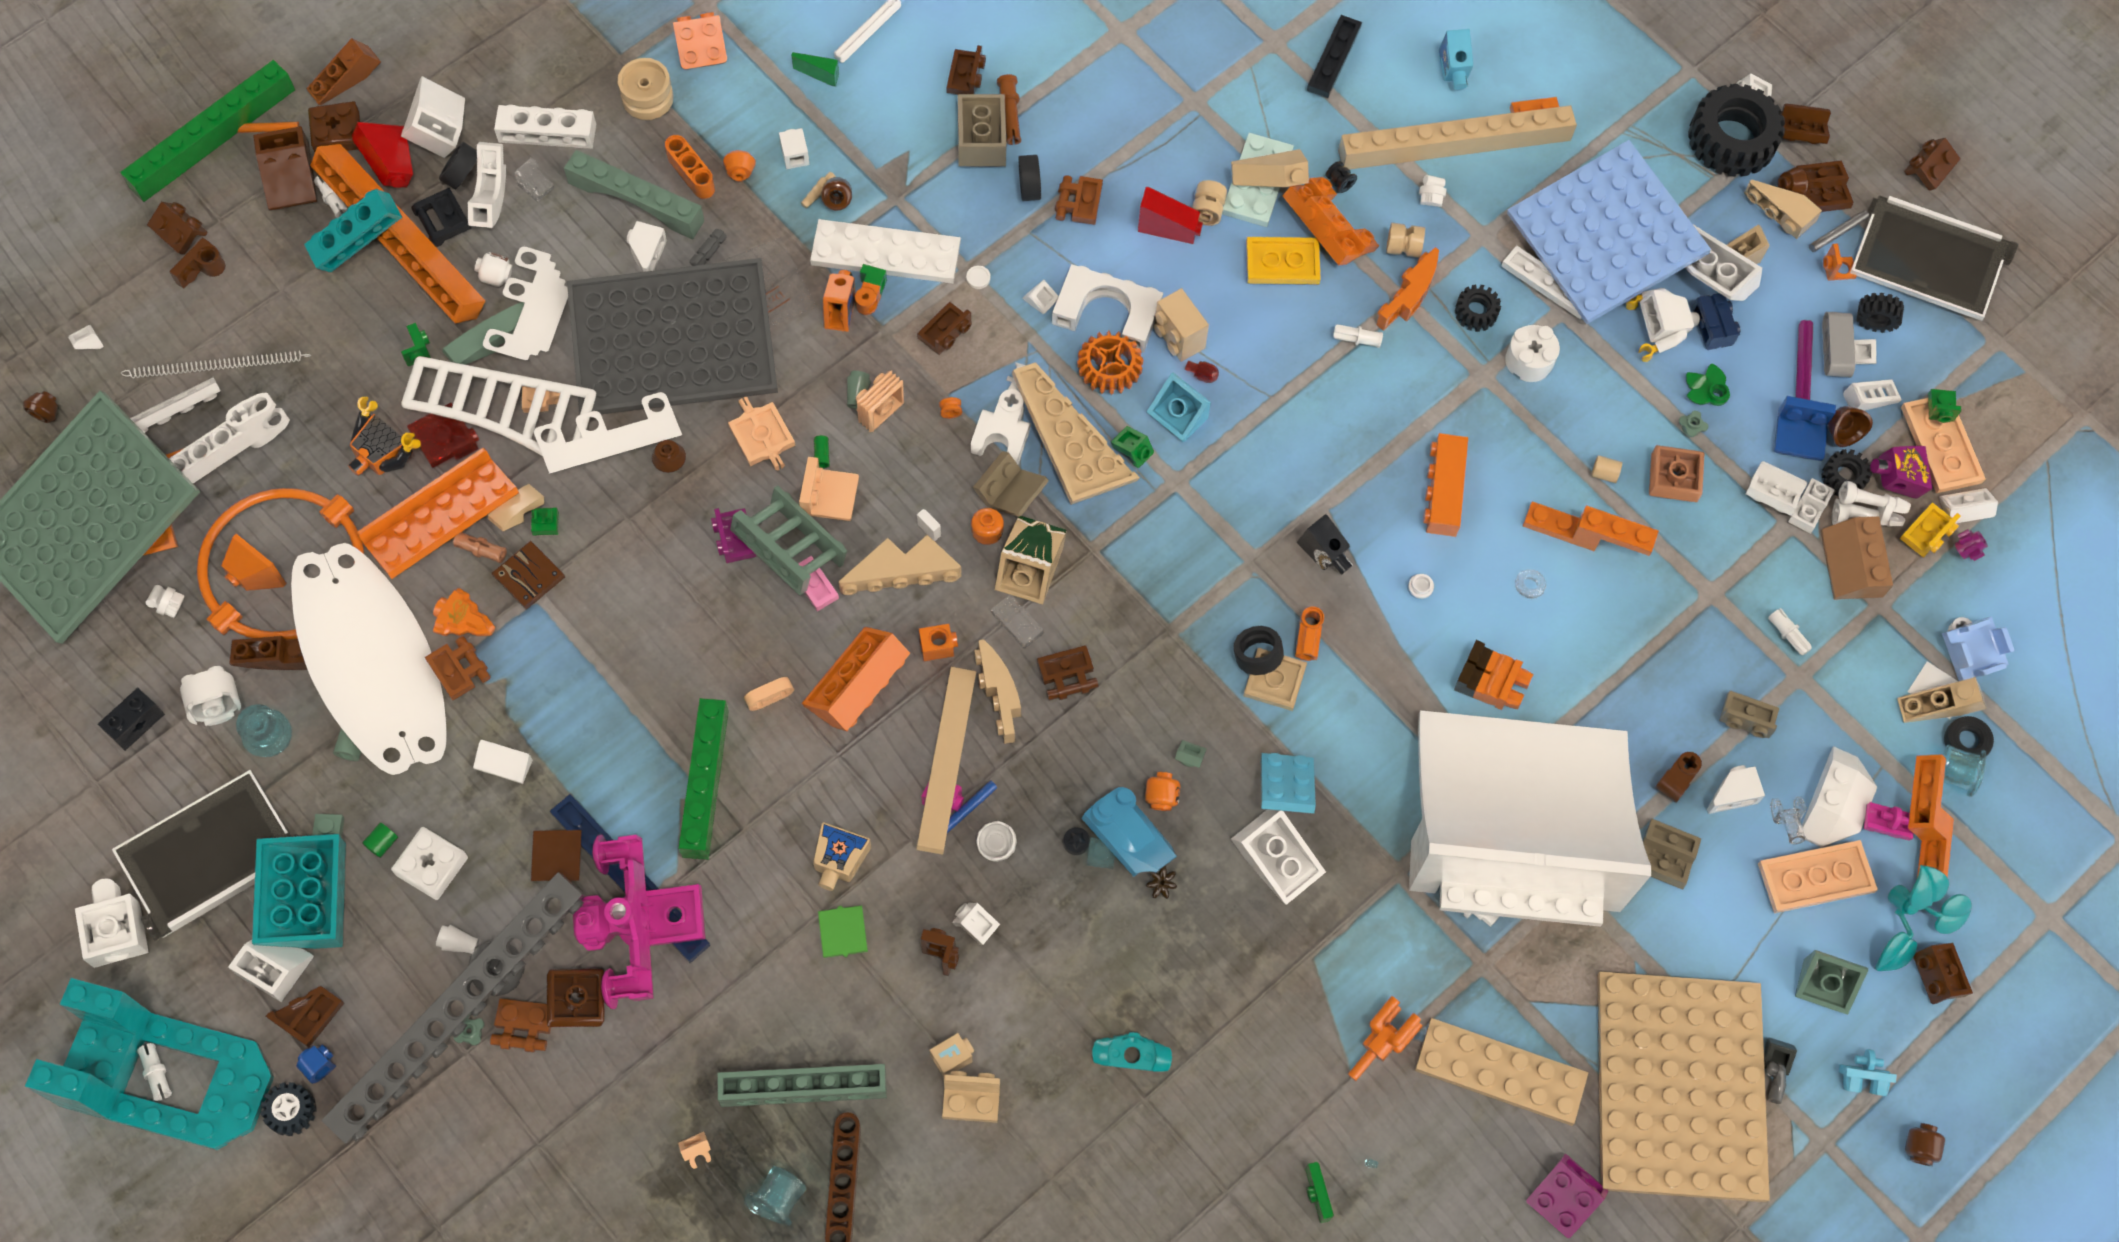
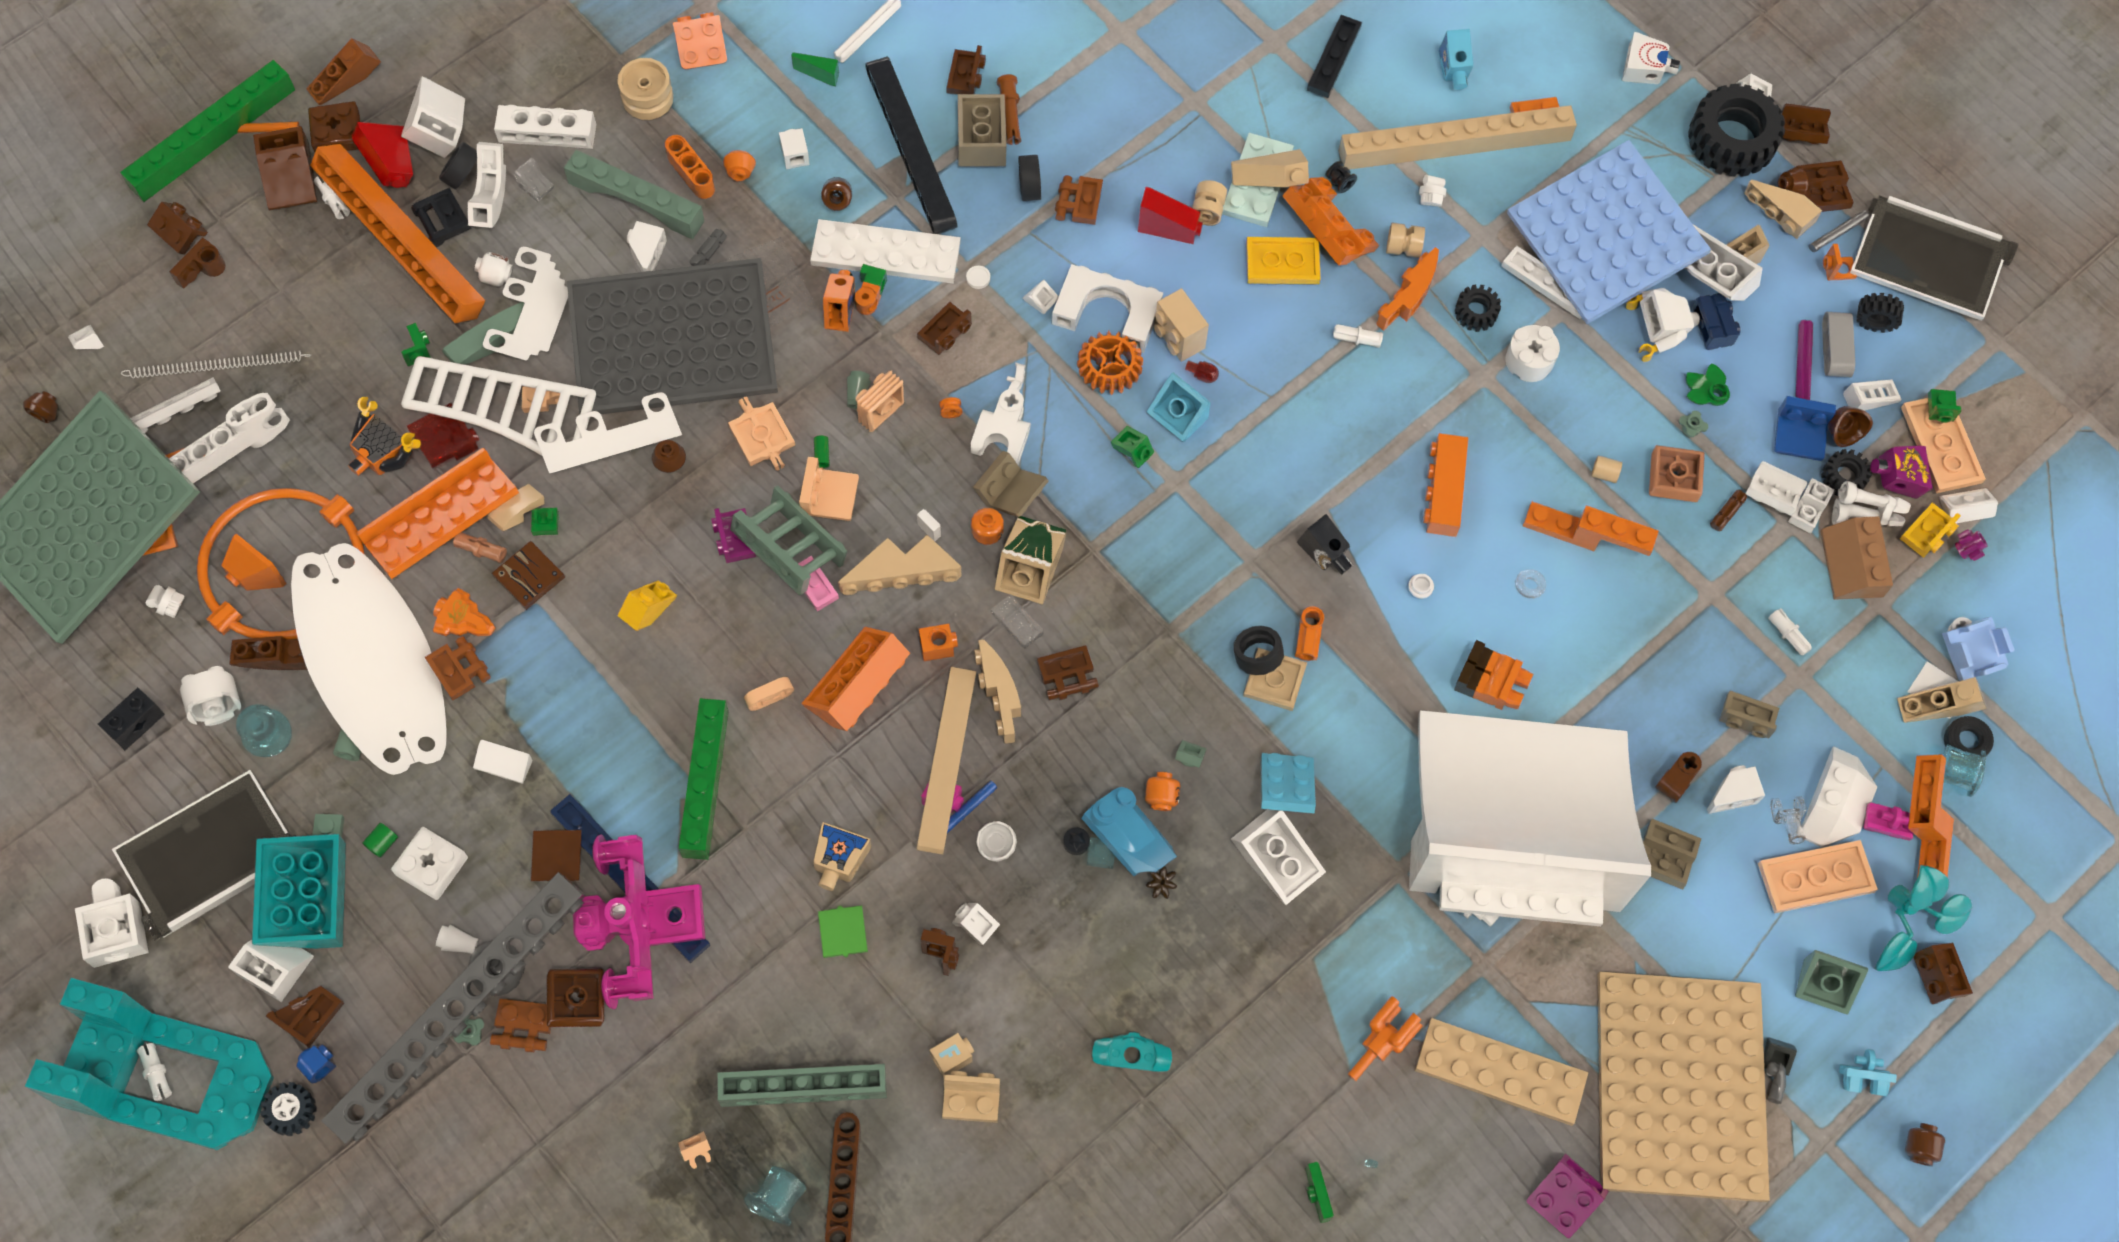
(352, 230): teal brick -> none
(646, 604): none -> yellow slope
(815, 193): tan animal -> none
(911, 145): none -> black beam
(1073, 444): tan wing -> none
(1648, 60): none -> white torso
(1728, 510): none -> reddish brown axle
(1865, 351): white slope -> none
(1933, 162): reddish brown bracket -> none

